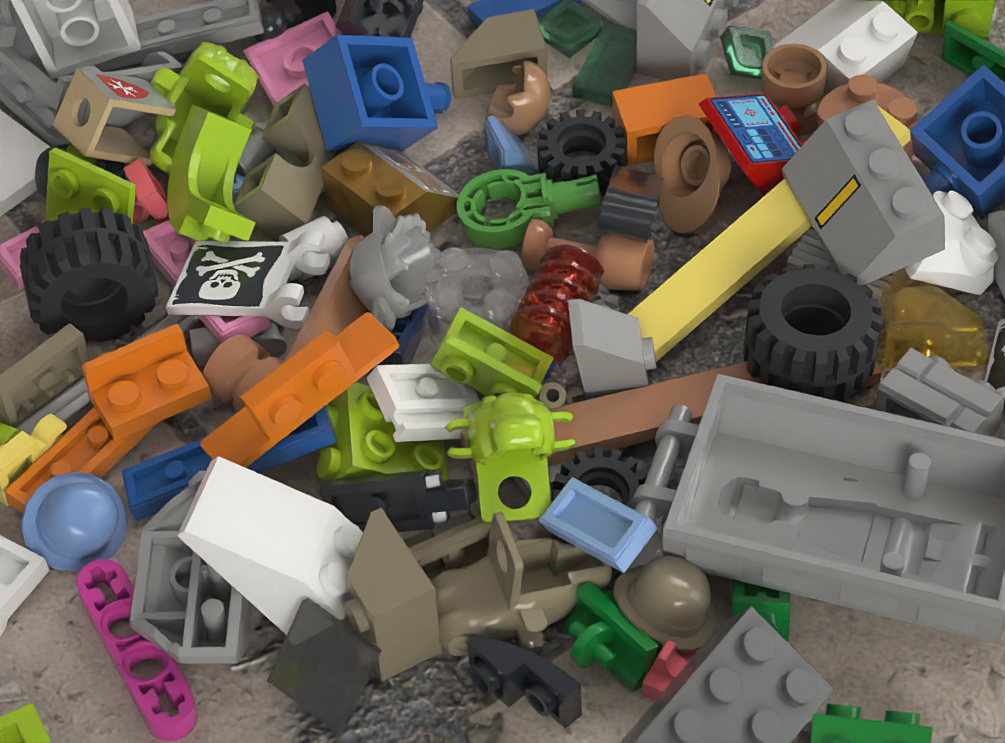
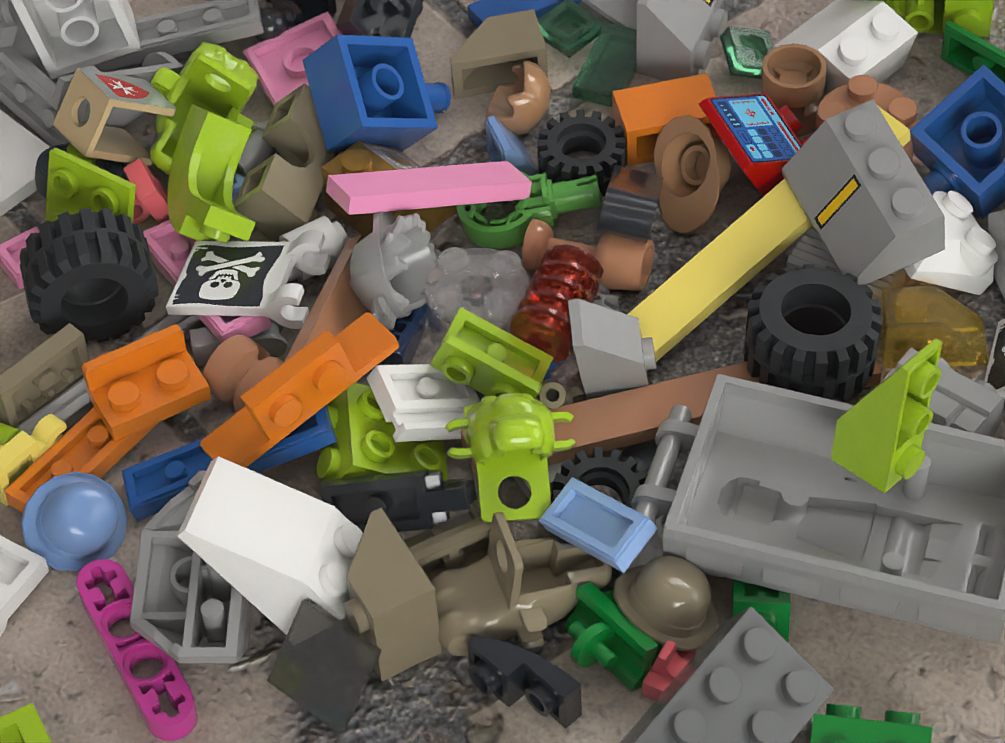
(428, 187): none -> bright pink tile
(886, 428): none -> lime slope

